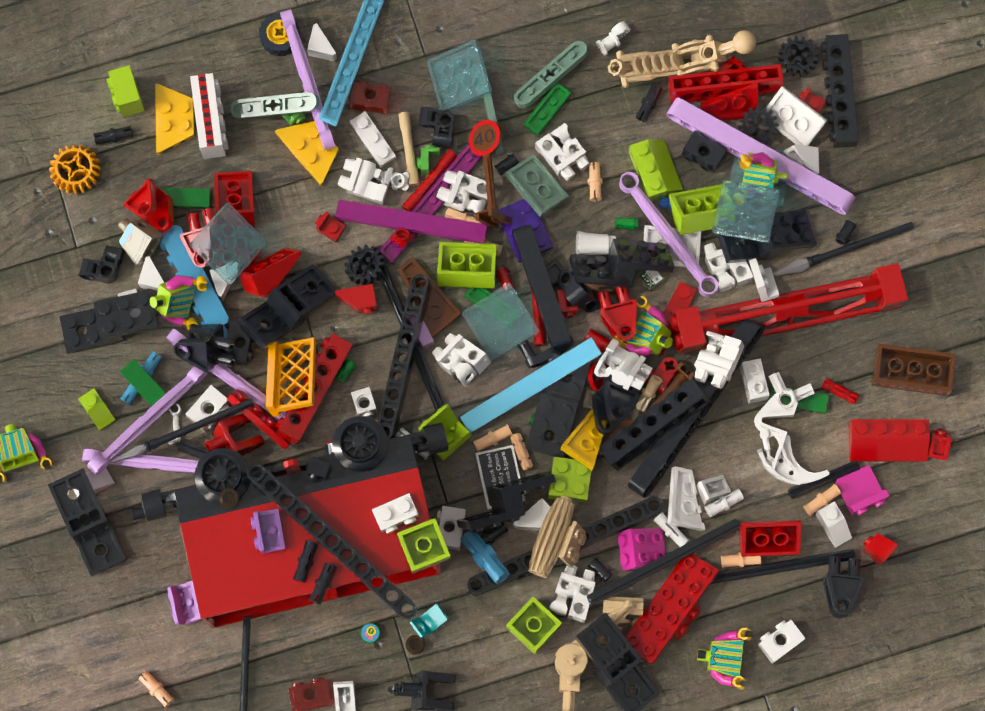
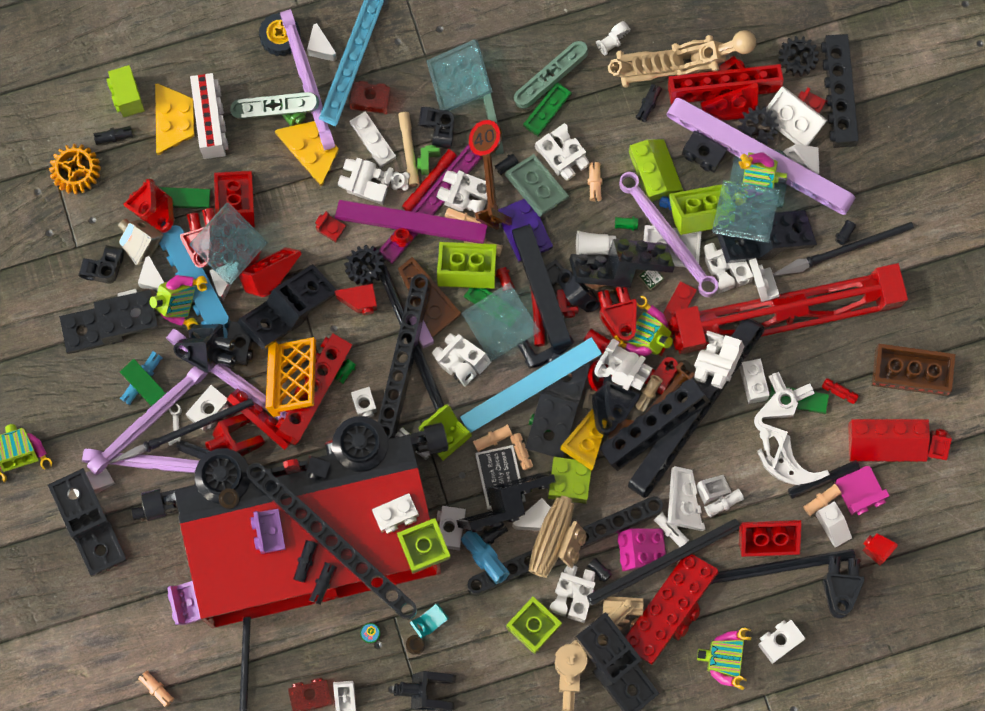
(96, 409): lime slope -> none
(737, 560): light nougat pin -> none

